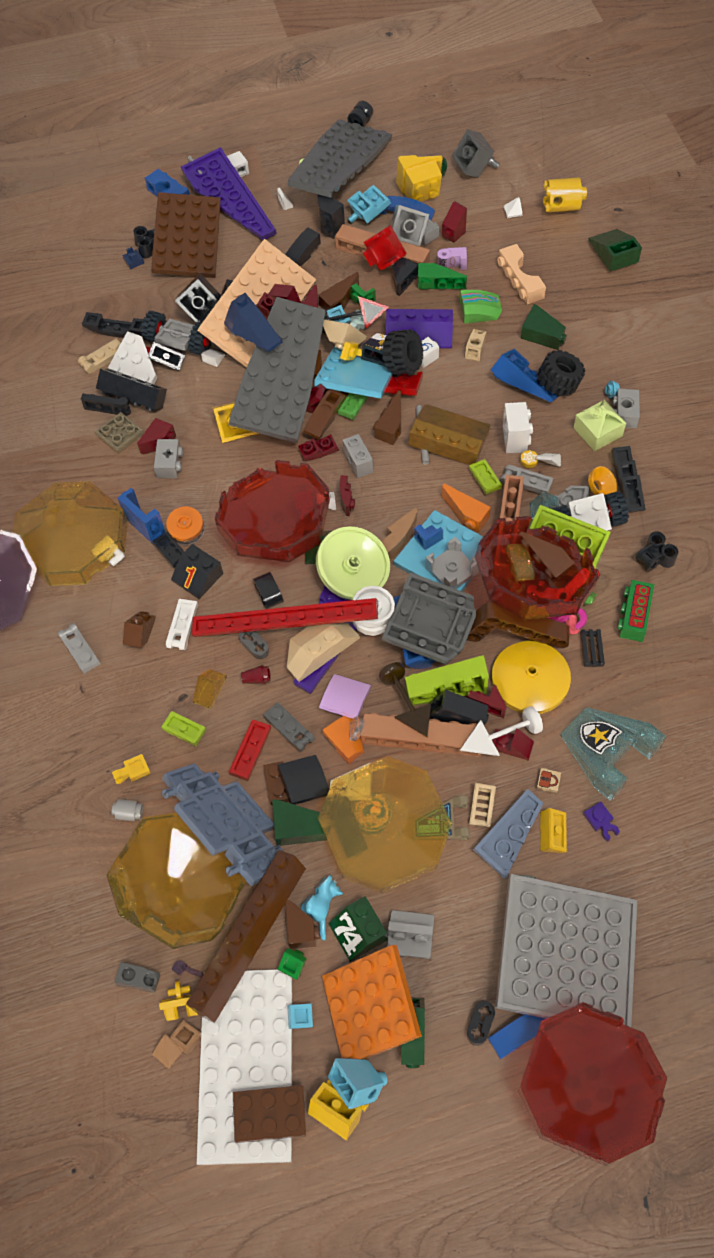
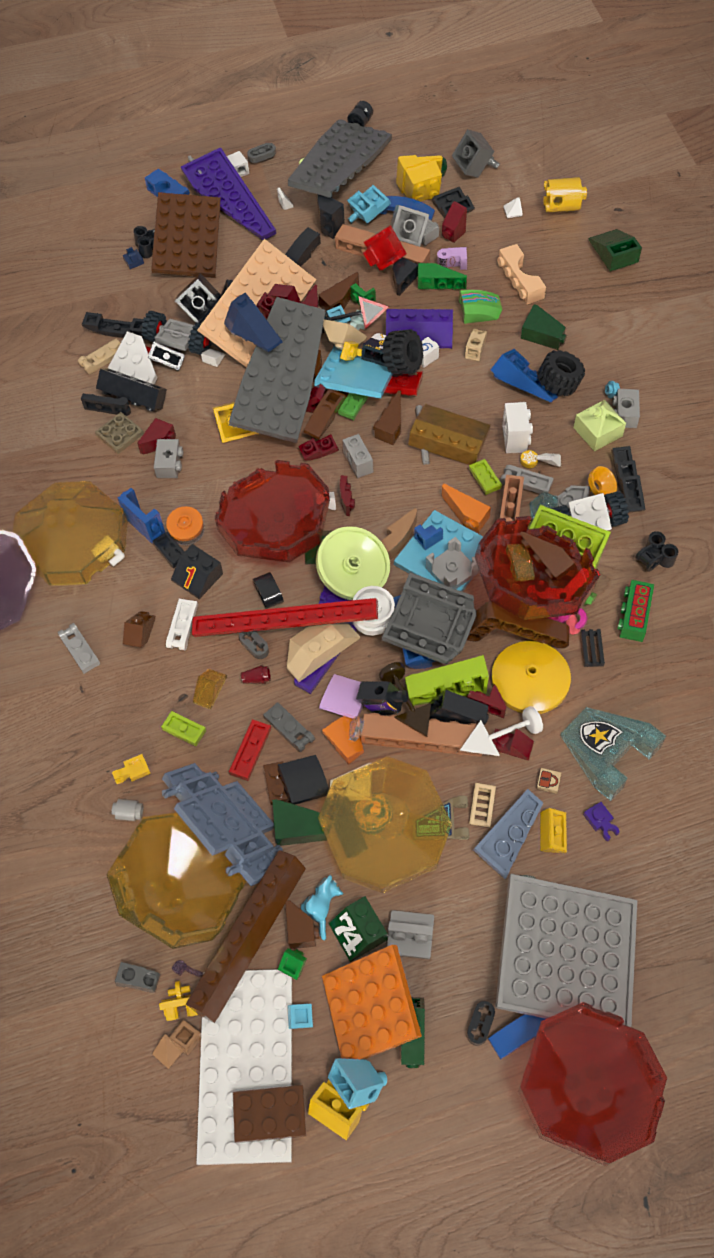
(261, 152): none -> dark grey plate
(381, 697): none -> black torso
(444, 200): none -> black slope

